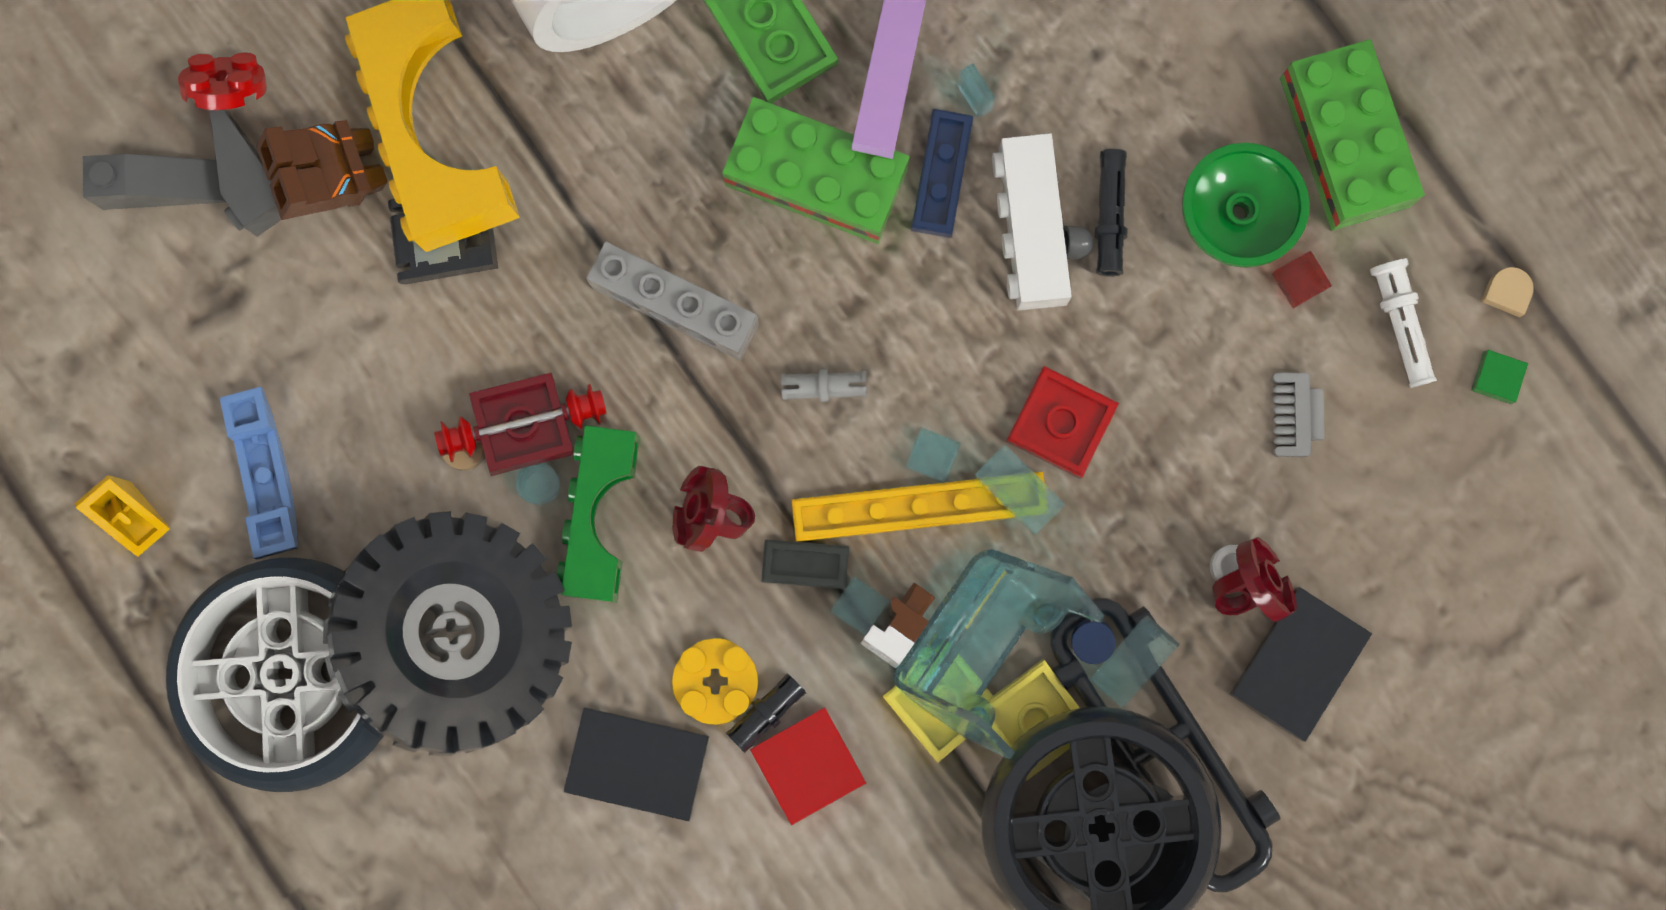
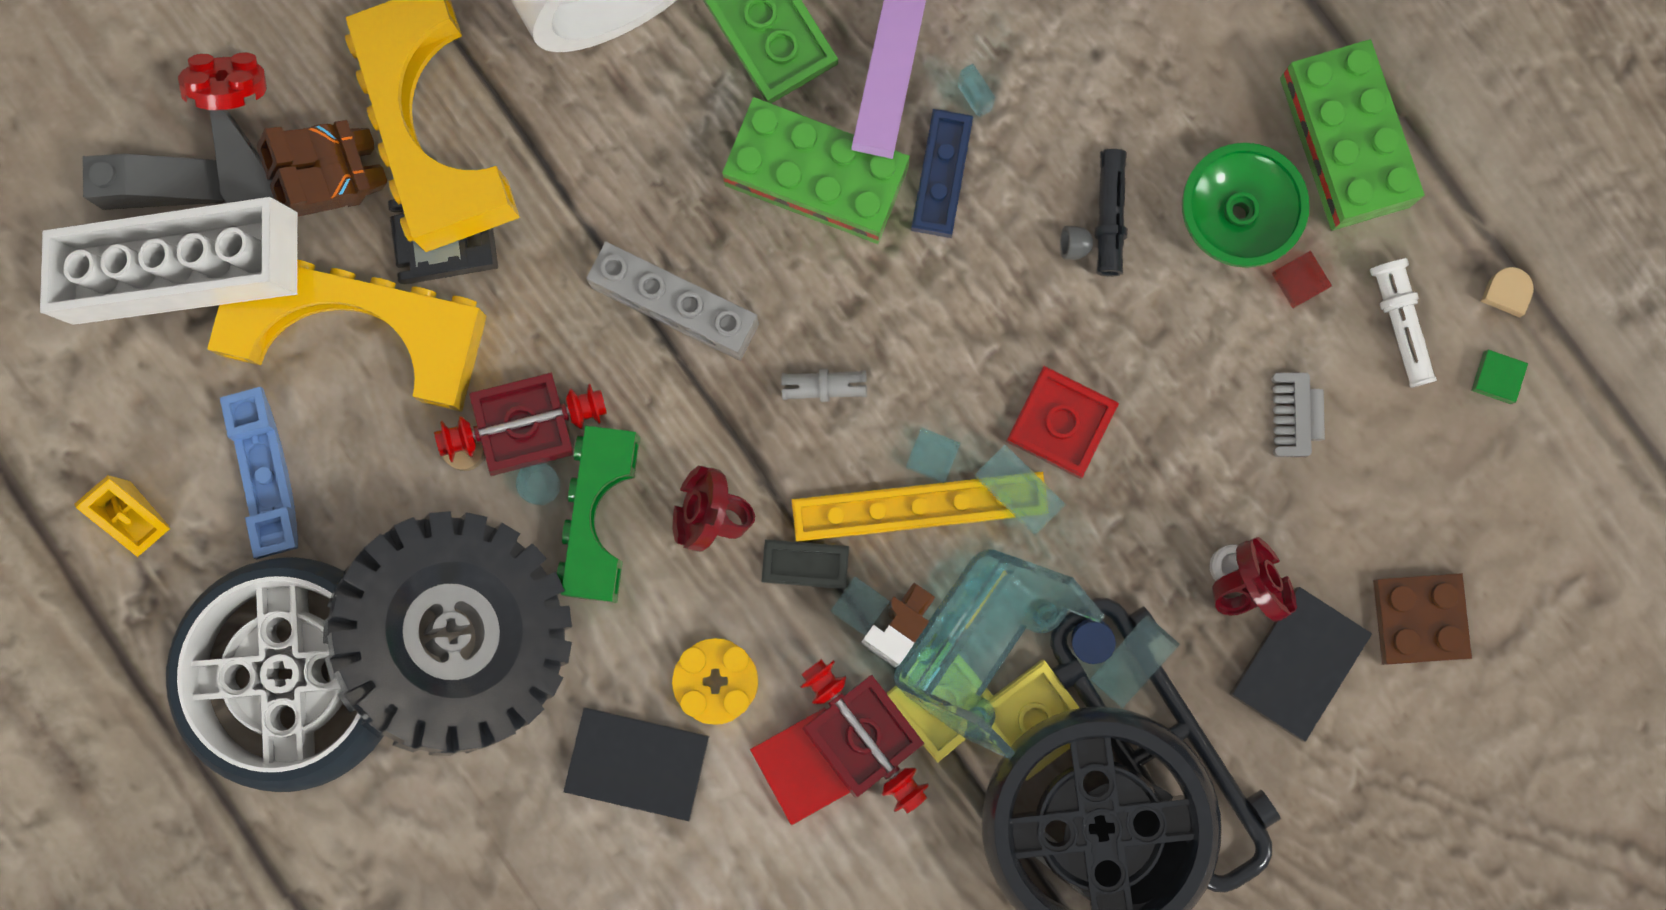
(169, 261): none -> white brick
(437, 332): none -> yellow arch
(766, 713): black pin -> none
(863, 736): none -> dark red plate
(1033, 222): white brick -> none
(1422, 619): none -> reddish brown plate

